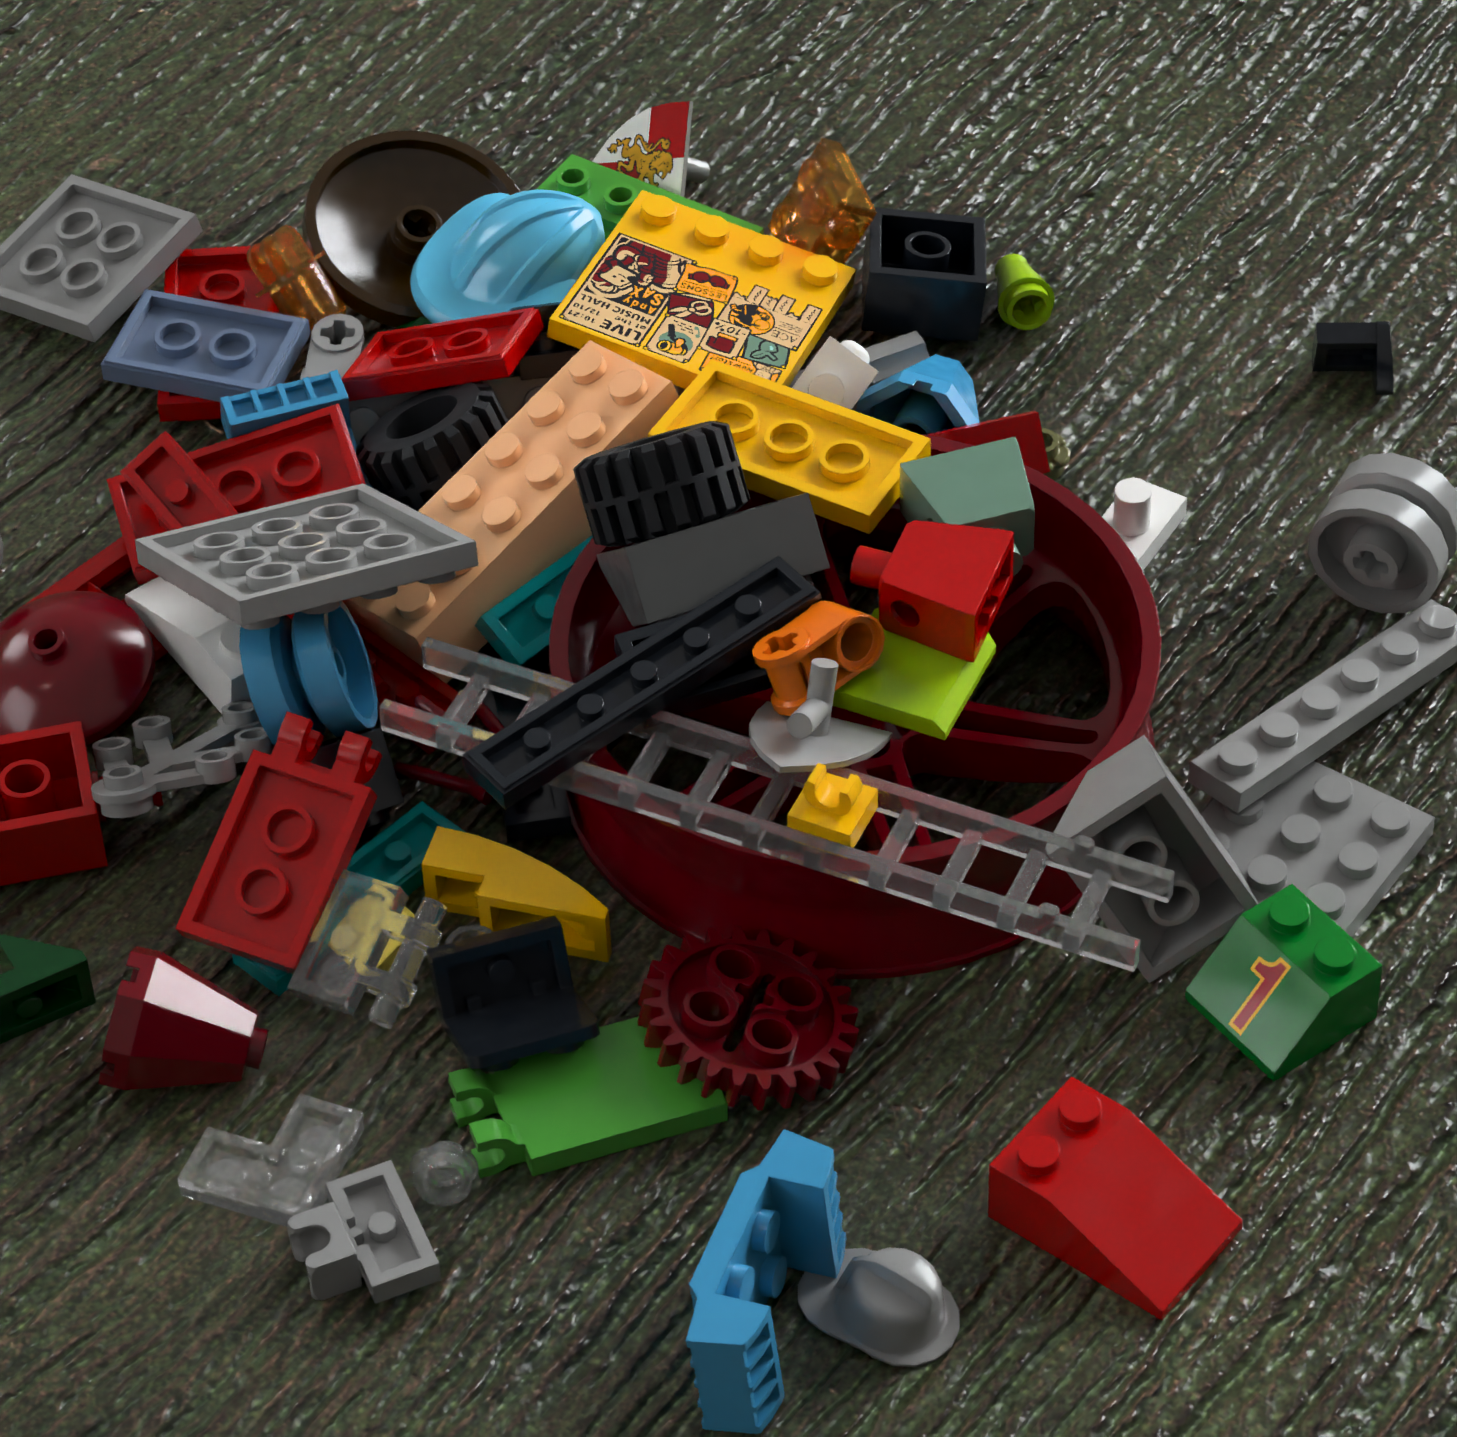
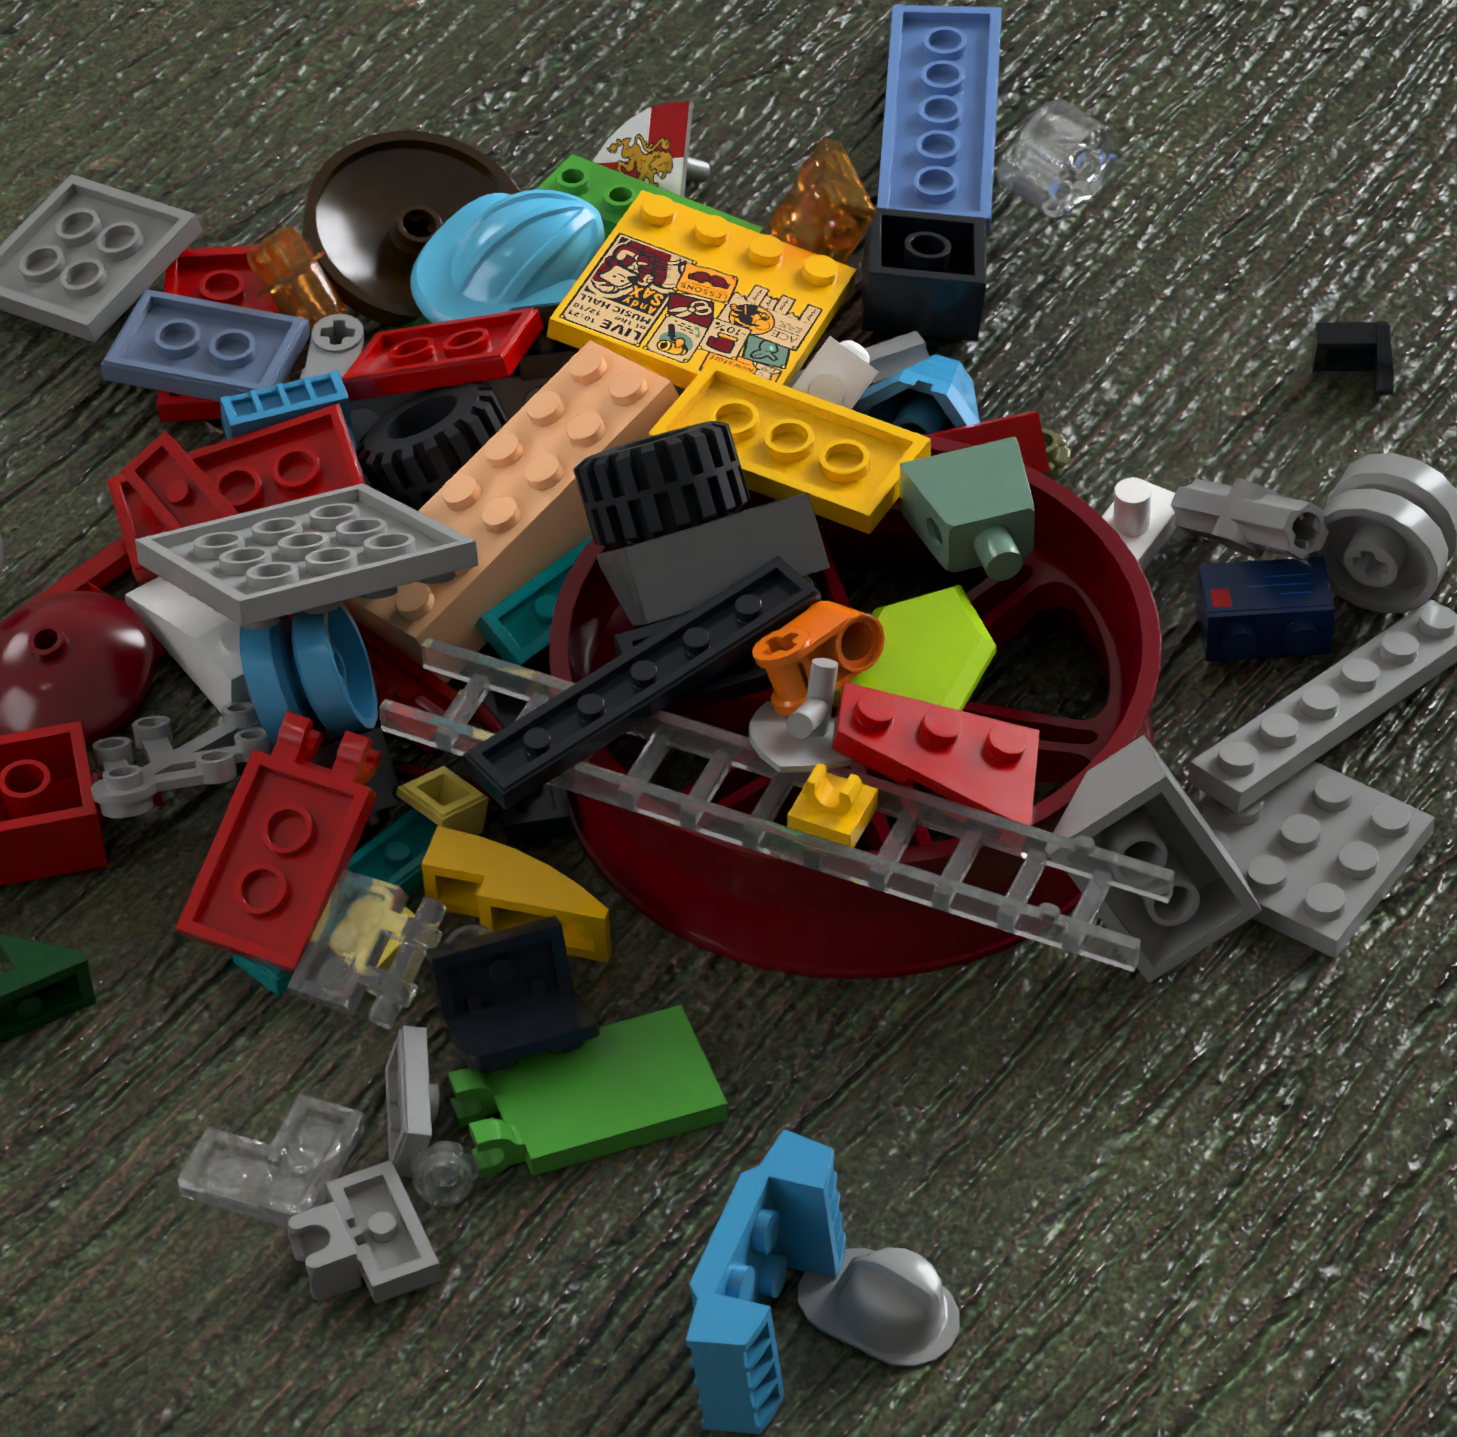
(177, 1029): dark red cone -> none
(410, 1098): none -> light grey plate
(446, 800): none -> light yellow slope
(790, 1042): dark red gear -> none
(940, 583): red torso -> none
(941, 110): none -> medium blue plate
(942, 748): none -> wing
(1022, 294): lime cone -> none
(1058, 158): none -> clear piece
(1109, 1199): red slope -> none
(1249, 518): none -> light grey piece
(1264, 609): none -> dark blue brick
(1286, 983): green slope -> none

